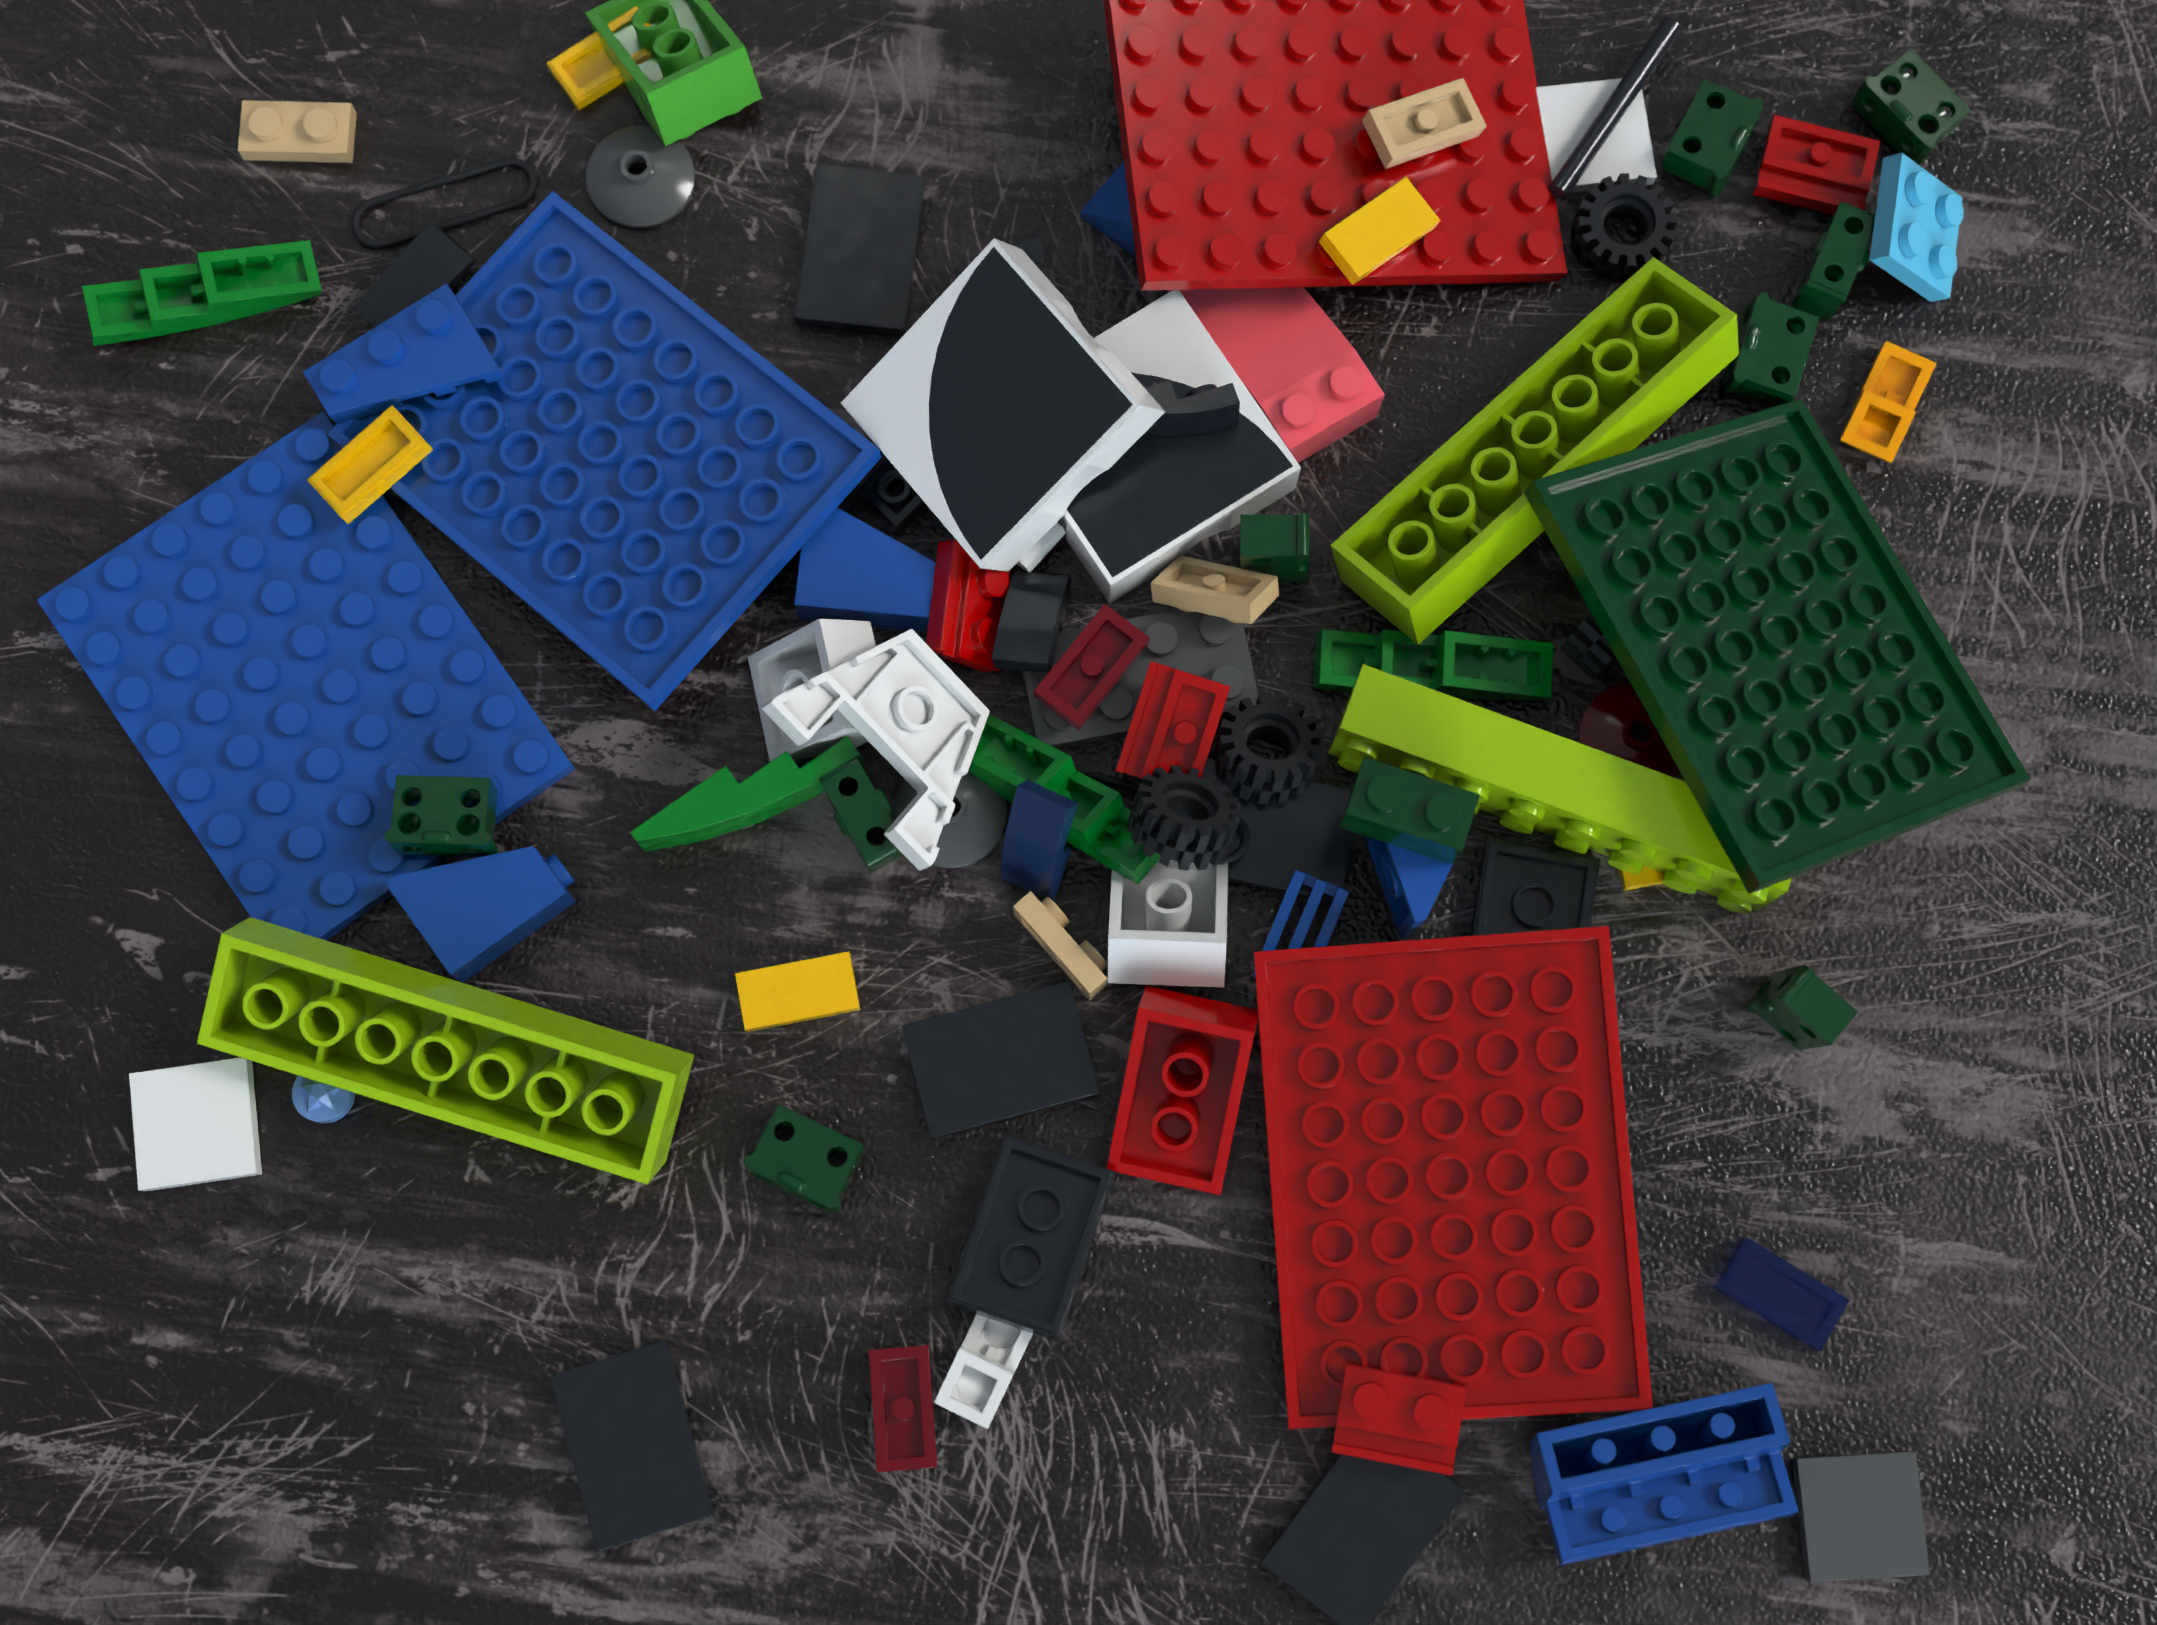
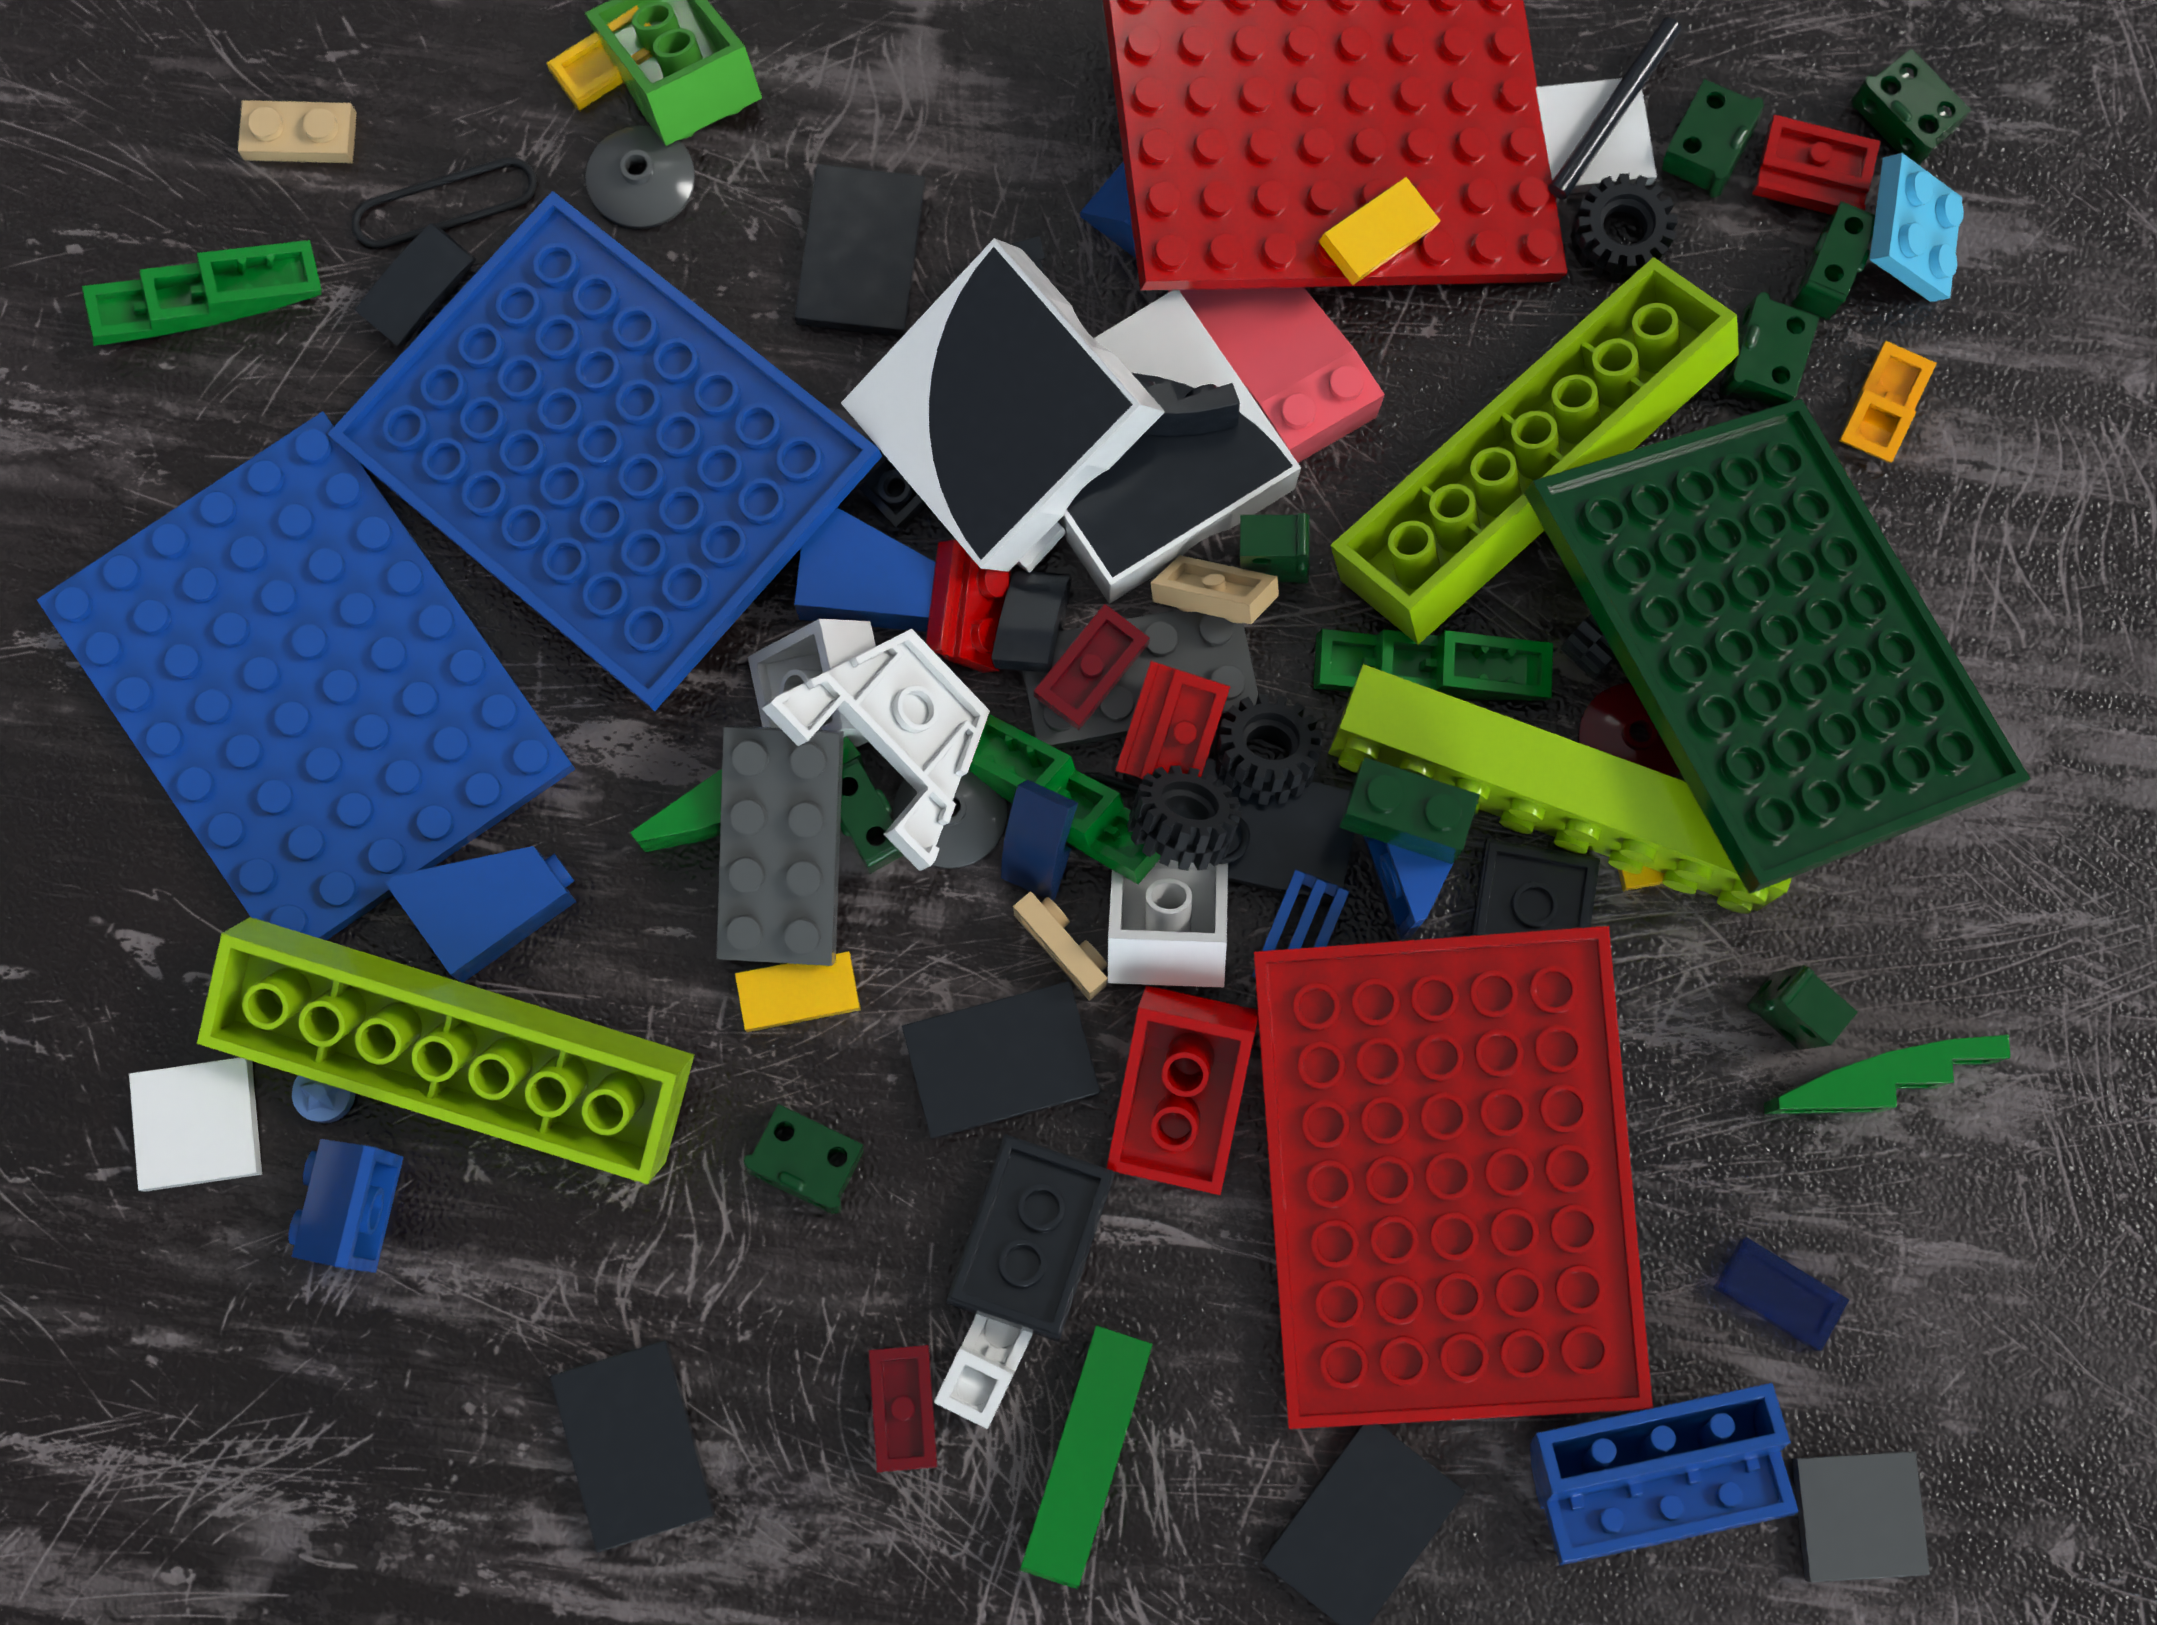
(345, 1205): none -> blue slope
(369, 464): yellow tile -> none
(405, 357): blue wing -> none
(443, 816): dark green piece -> none
(779, 846): none -> dark grey plate
(1086, 1458): none -> green slope
(1399, 1419): red plate -> none
(1424, 123): tan plate -> none
(1873, 1082): none -> green slope

